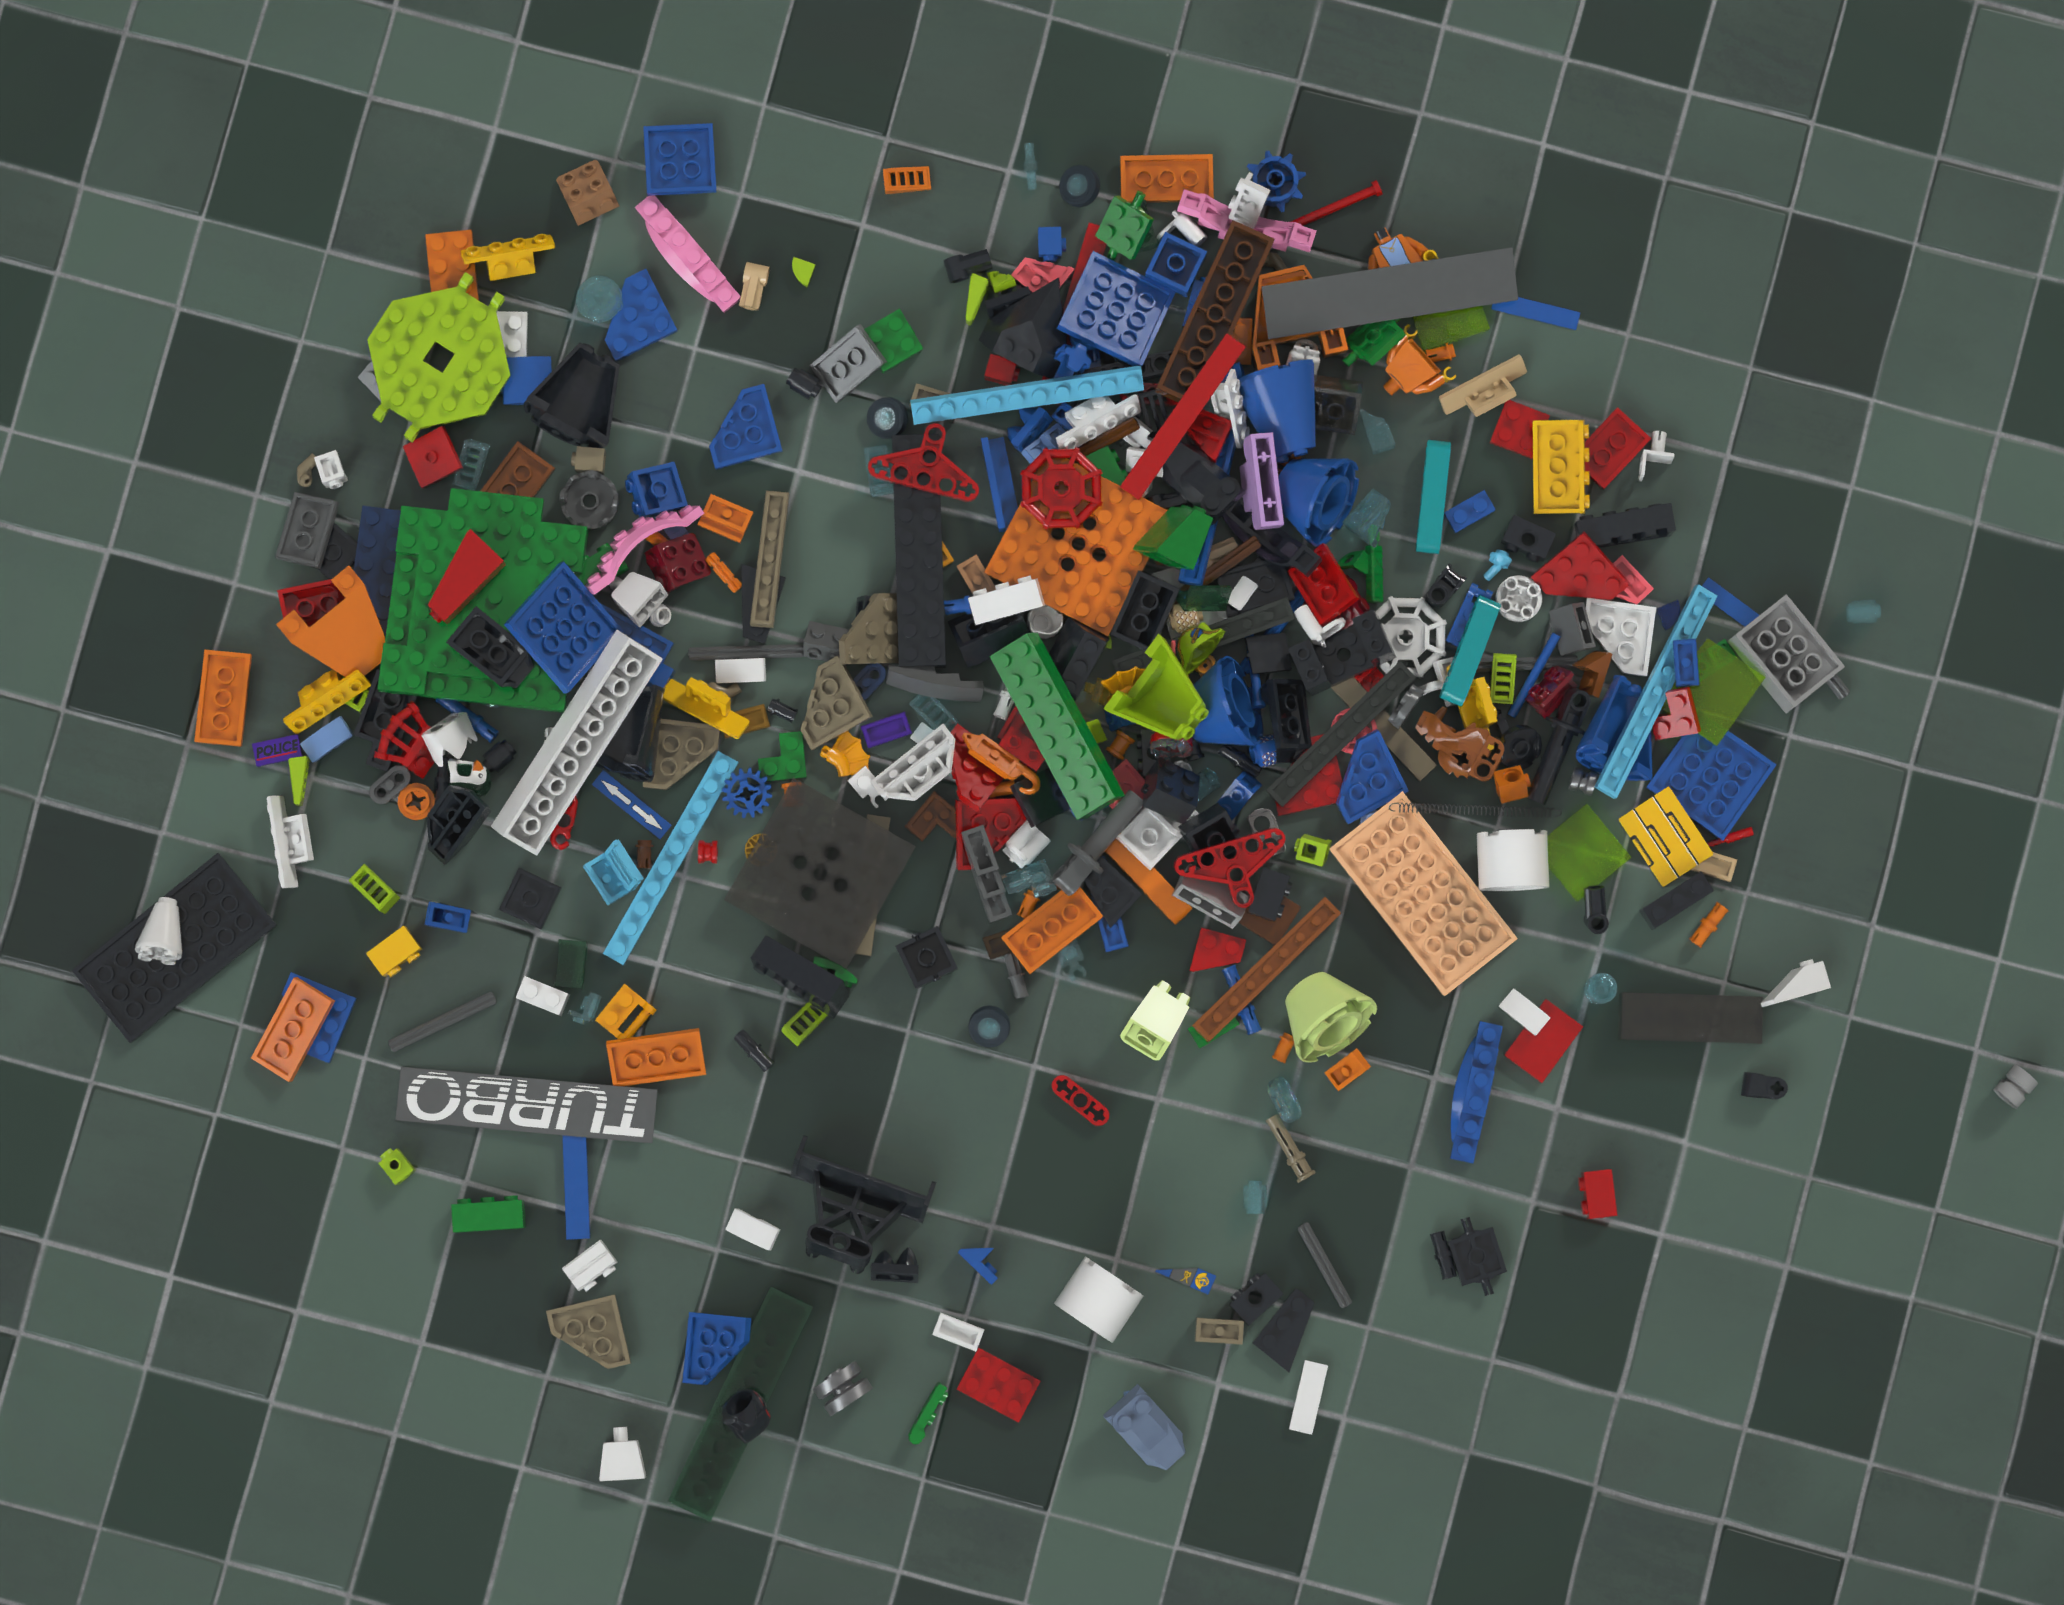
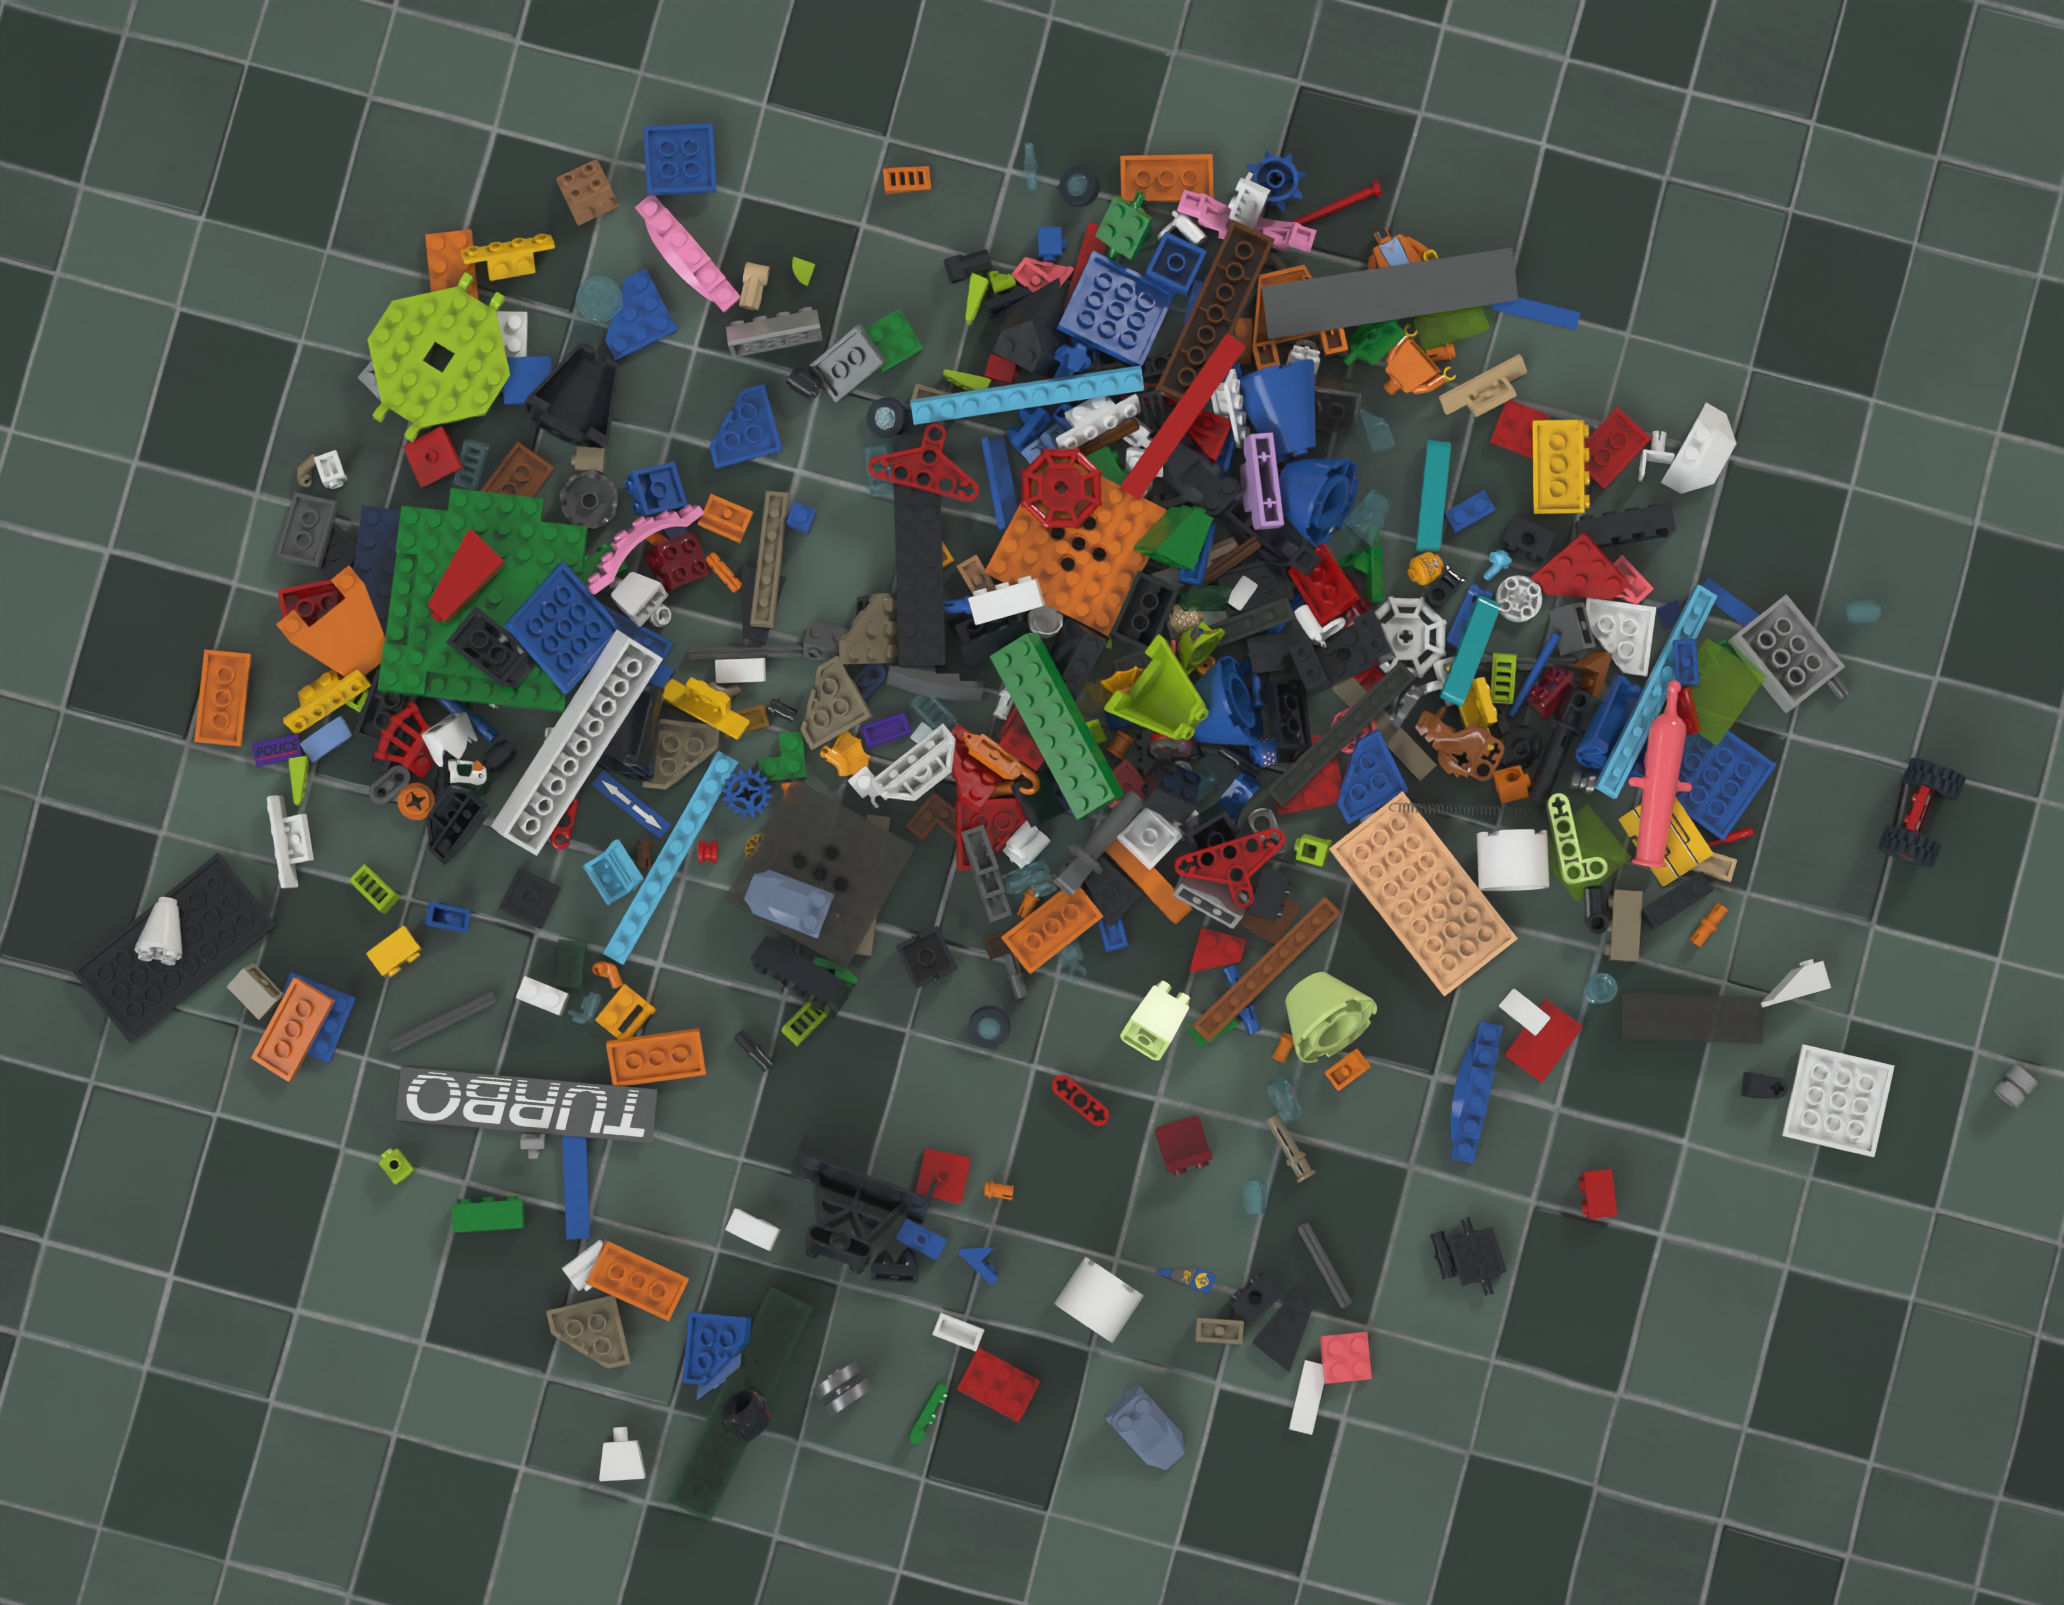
(255, 991): none -> panel
(533, 1143): none -> light grey tile
(609, 971): none -> orange arm
(636, 1280): none -> orange plate
(720, 1377): none -> medium blue piece
(774, 333): none -> light grey slope
(789, 902): none -> sand blue slope
(801, 518): none -> blue brick
(921, 1239): none -> blue plate
(948, 1171): none -> red plate
(967, 381): none -> lime slope
(998, 1190): none -> orange pin
(1183, 1145): none -> dark red bracket
(1345, 1357): none -> coral plate
(1425, 568): none -> light orange head
(1570, 838): none -> yellowish green beam
(1624, 926): none -> dark tan brick
(1660, 782): none -> coral piece
(1702, 452): none -> white wedge
(1837, 1100): none -> white plate
(1930, 781): none -> black plate

